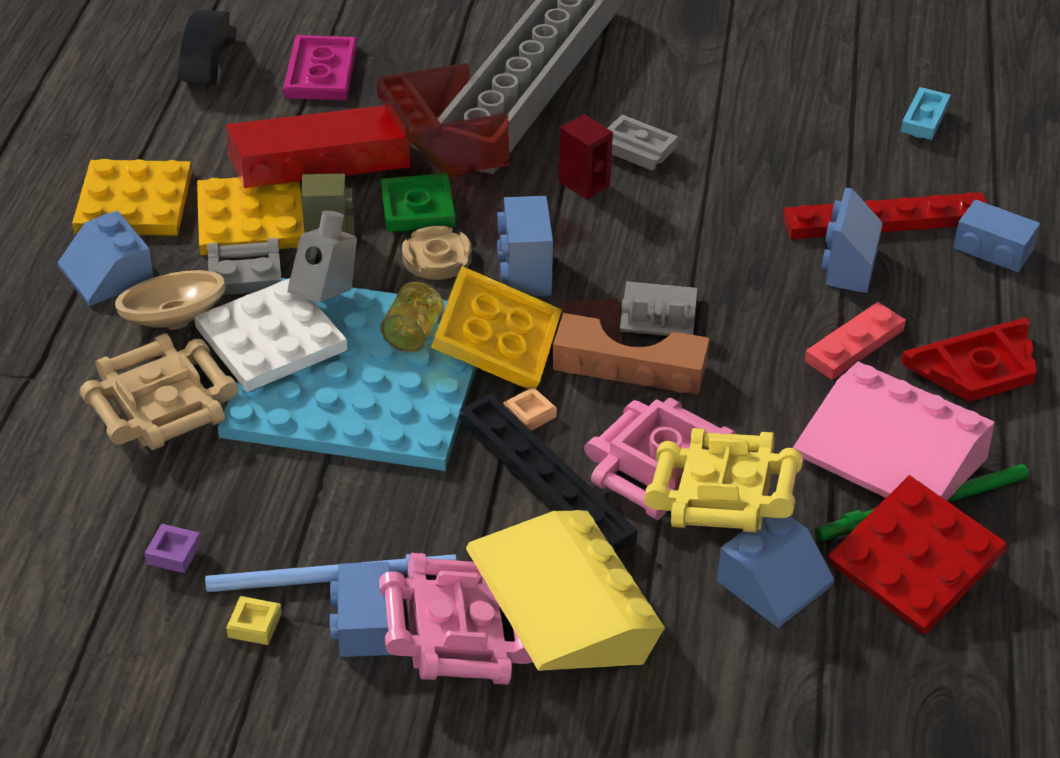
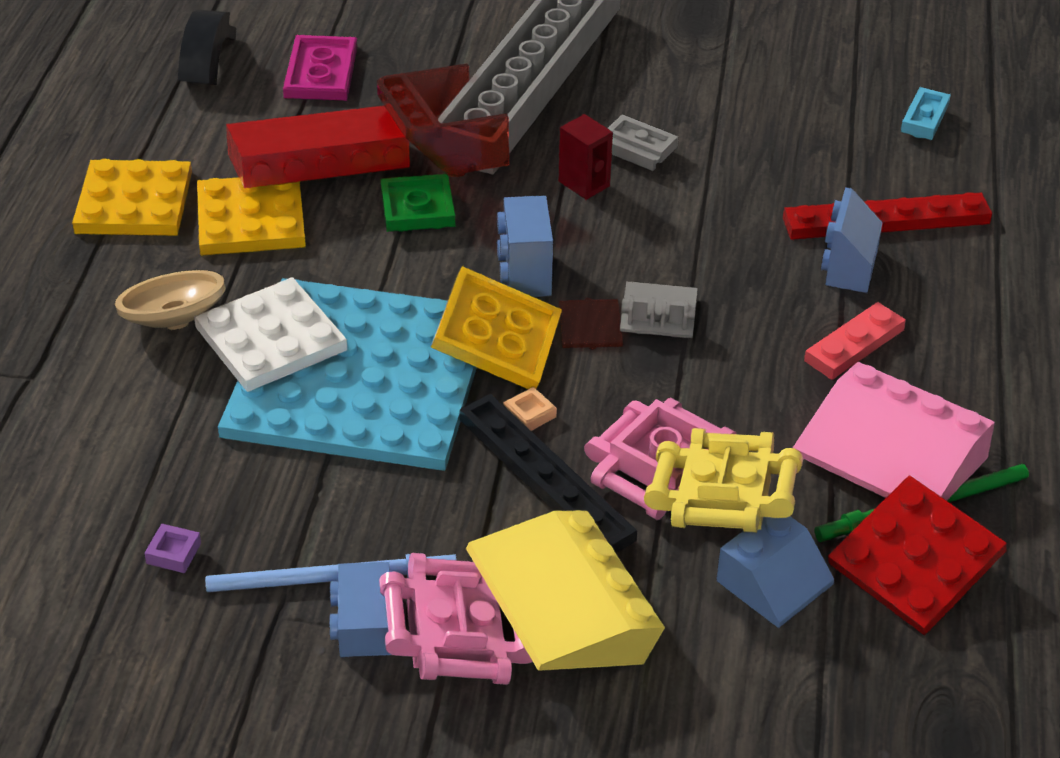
(106, 259): medium blue slope -> none
(160, 396): tan brick -> none
(246, 274): light grey plate -> none
(254, 620): light yellow tile -> none
(324, 260): light grey torso -> none
(326, 193): olive brick -> none
(412, 317): clear yellow wheel -> none
(436, 252): tan tile -> none
(670, 365): nougat arch -> none
(978, 361): red wing -> none
(996, 235): medium blue brick -> none

